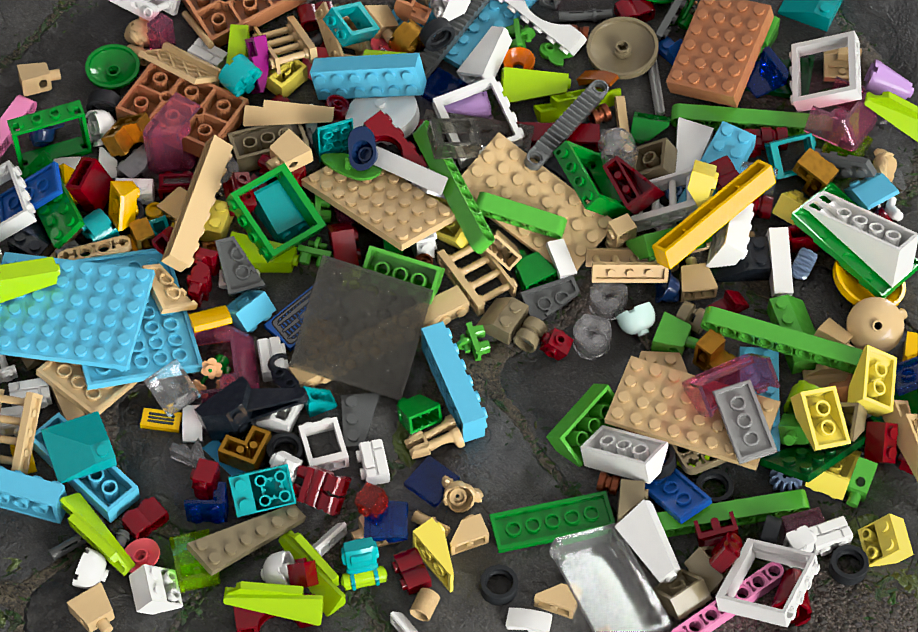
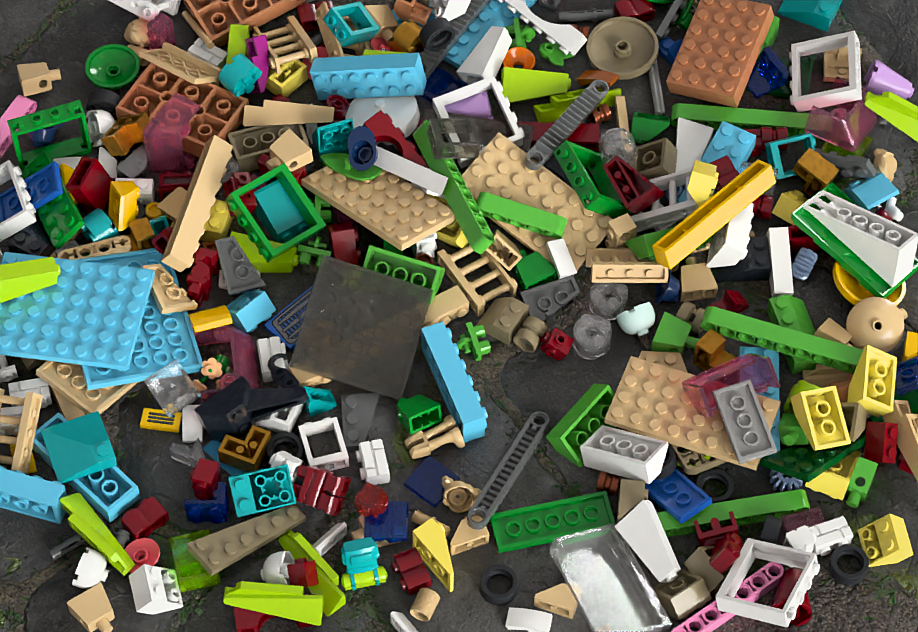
(508, 470): none -> dark grey gear

